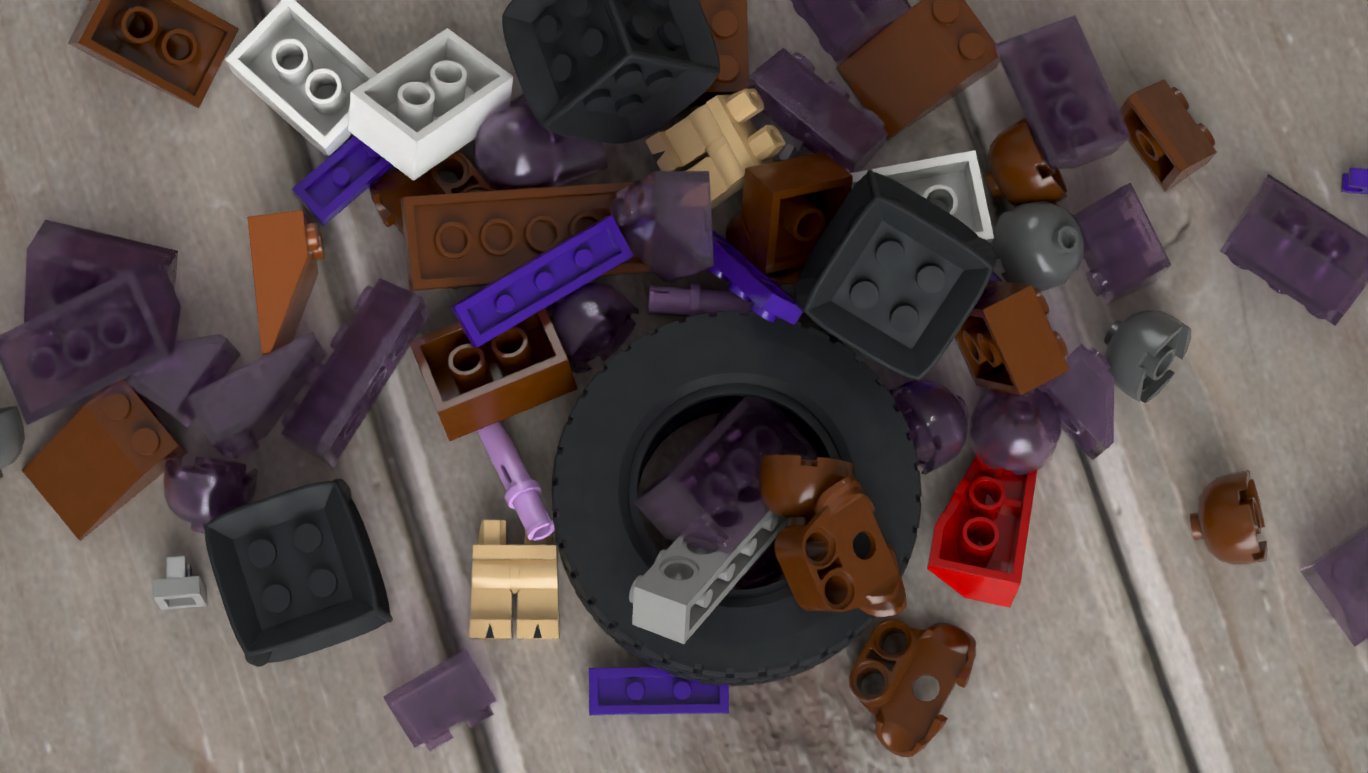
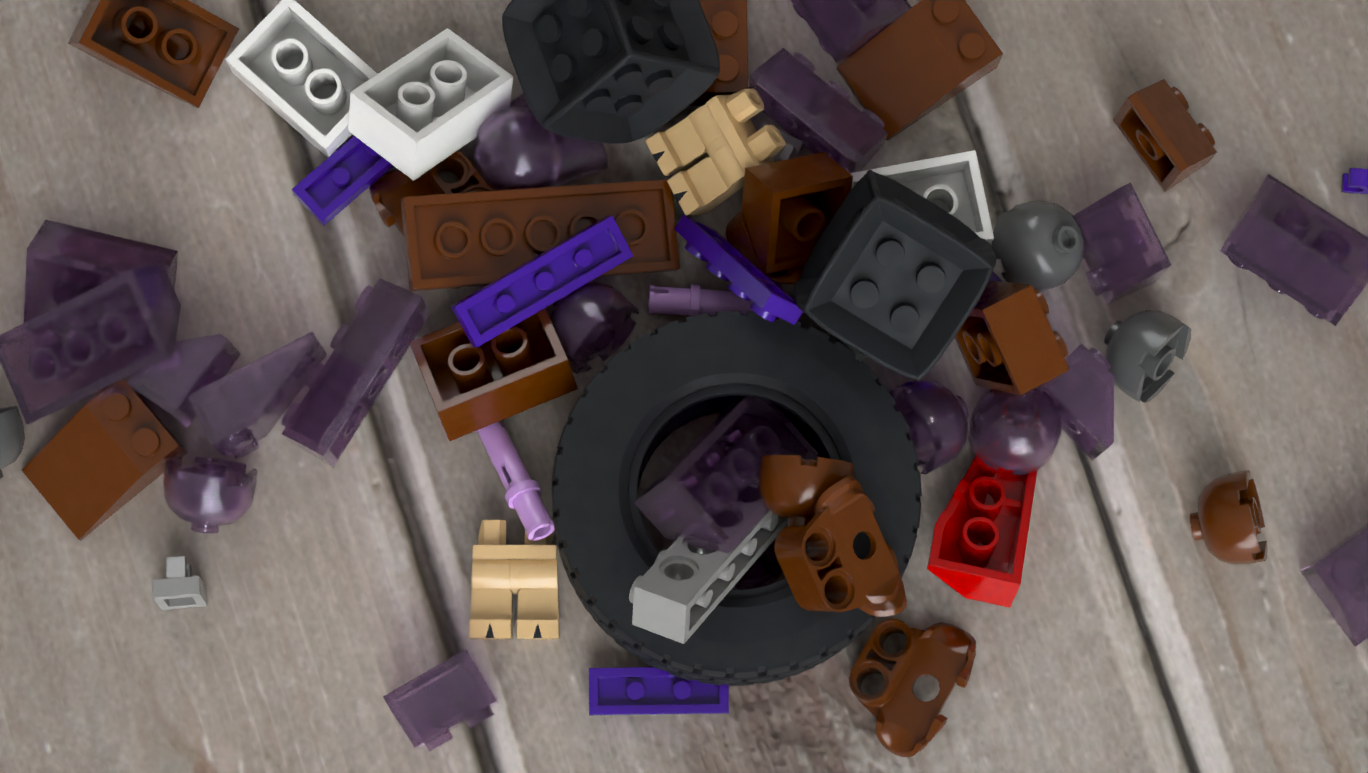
(284, 272): dark orange slope -> none
(296, 572): black piece -> none
(668, 222): clear purple slope -> none
(1020, 168): reddish brown cylinder -> none
(1063, 94): clear purple slope -> none

